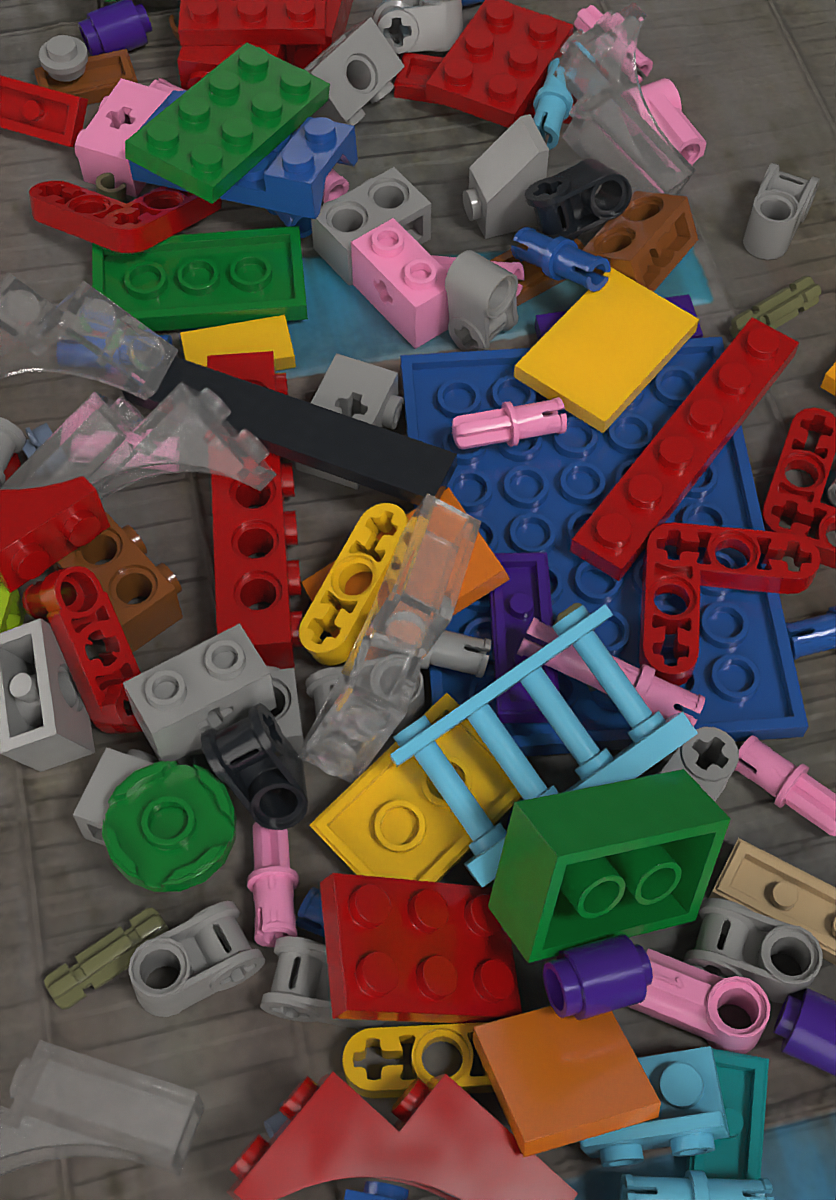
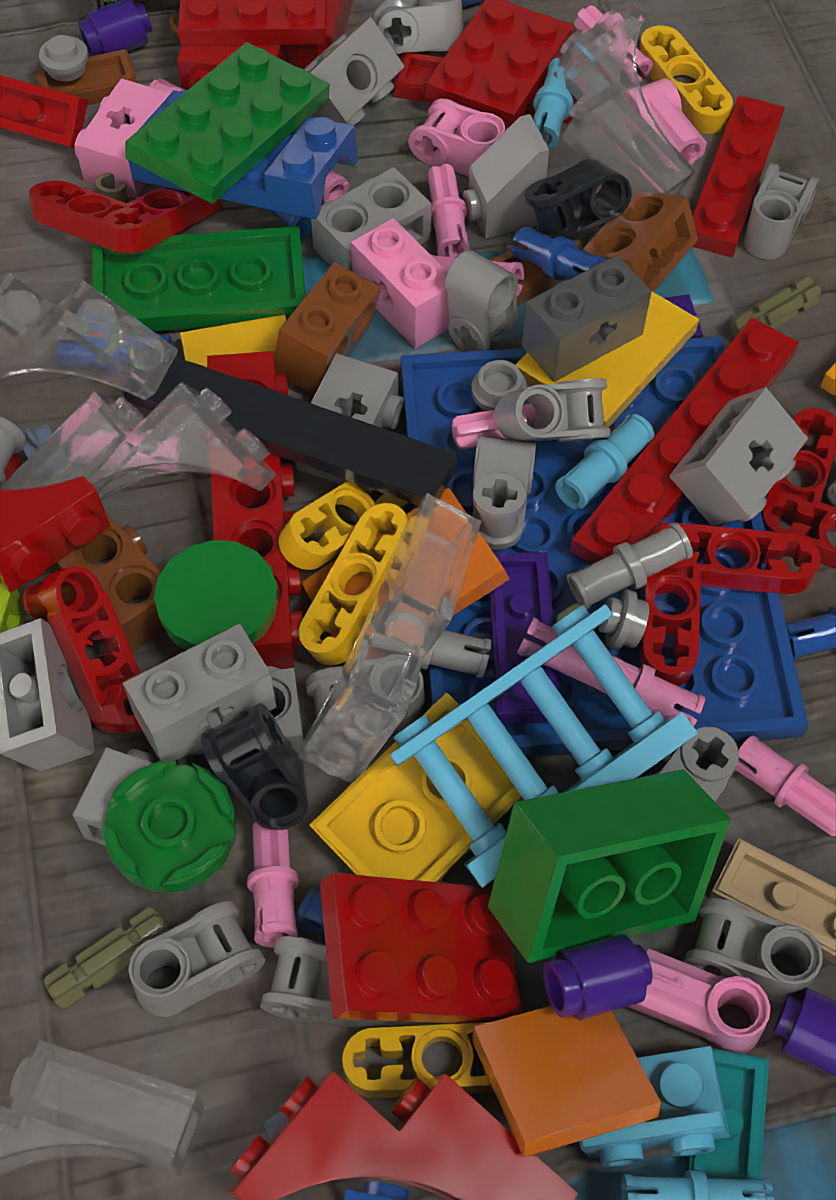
(213, 590): none -> green tile
(323, 514): none -> yellow beam
(325, 323): none -> dark orange brick
(447, 211): none -> bright pink axle
(459, 135): none -> bright pink piece
(494, 382): none -> light grey plate
(501, 489): none -> light grey piece
(563, 412): none -> light grey piece
(585, 317): none -> dark grey brick
(604, 461): none -> medium azure pin
(627, 622): none -> light grey plate
(630, 565): none -> light grey pin
(685, 61): none -> yellow beam
(735, 175): none -> red plate
(739, 458): none -> light grey brick

